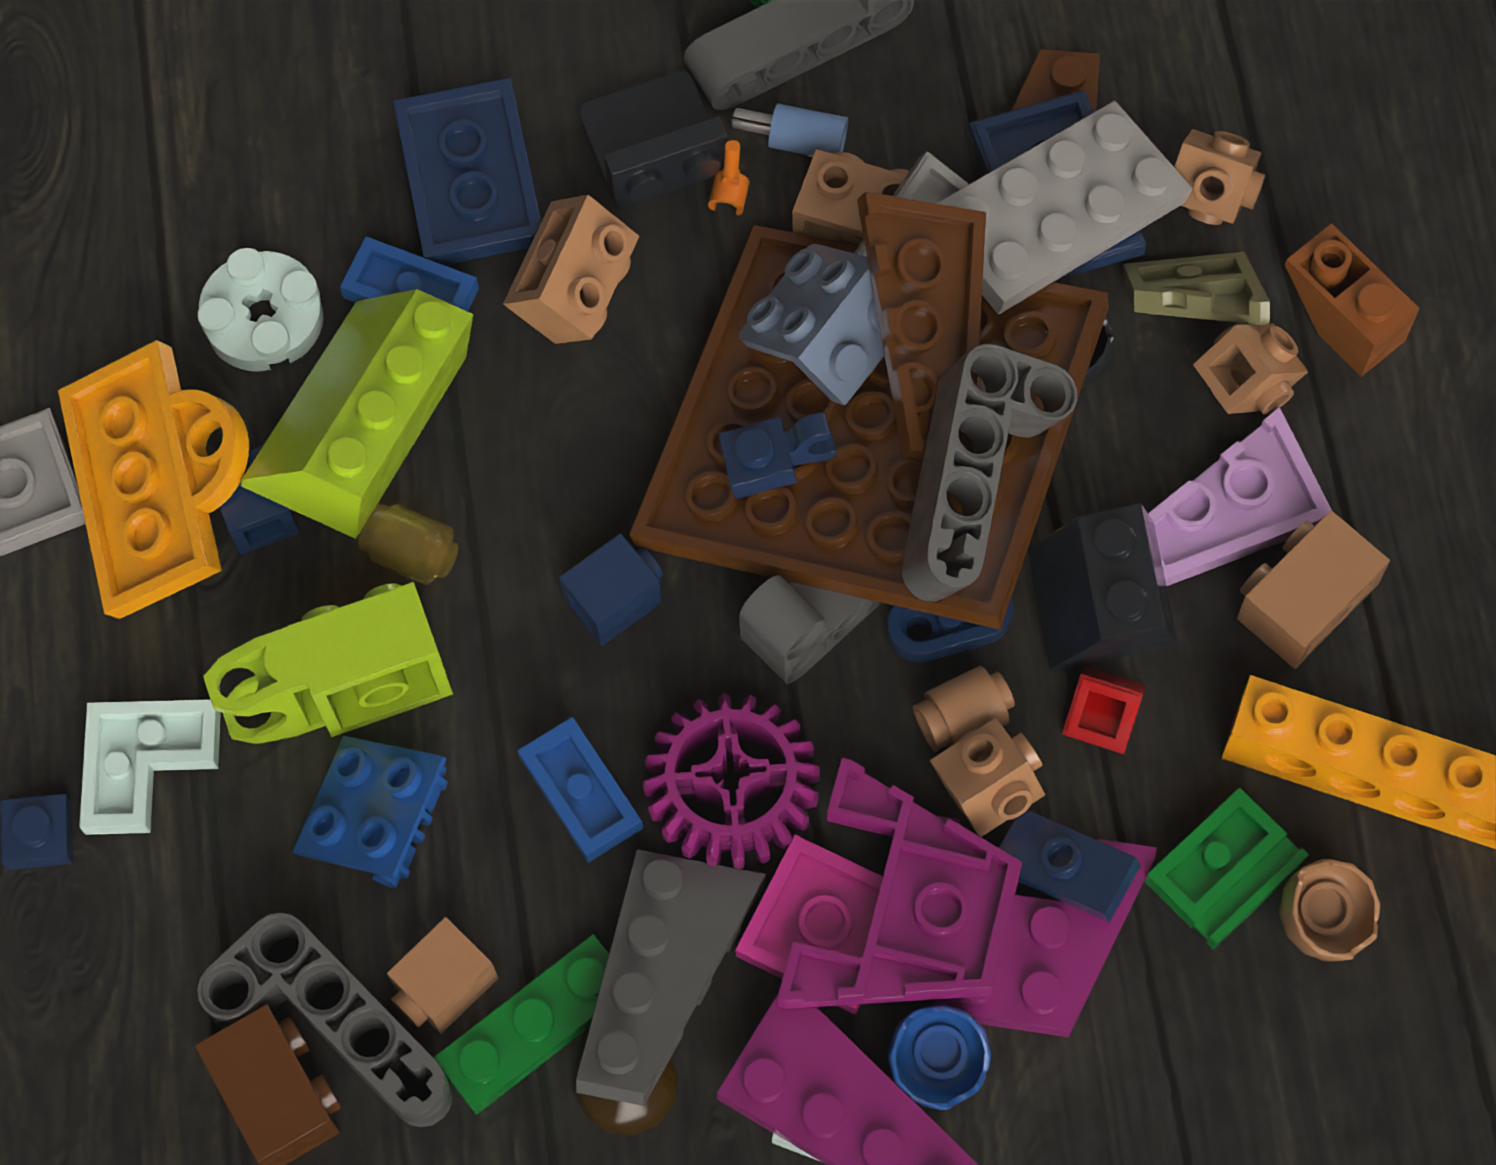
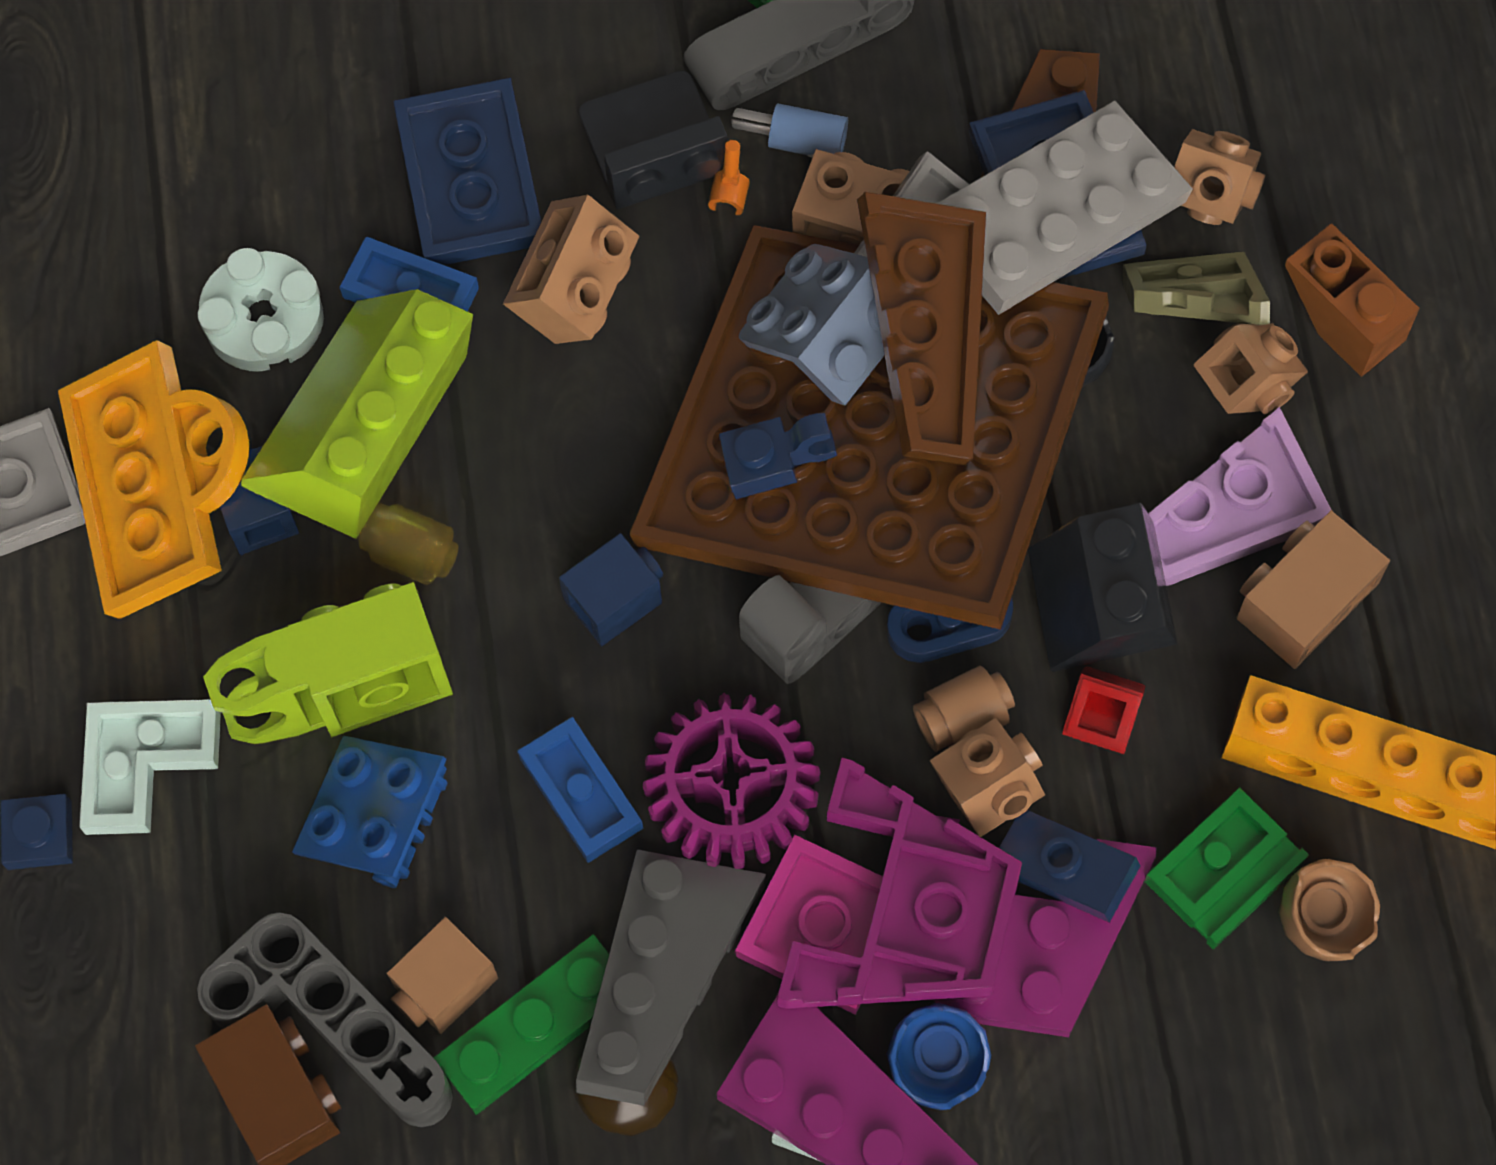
(969, 476): dark grey beam -> none

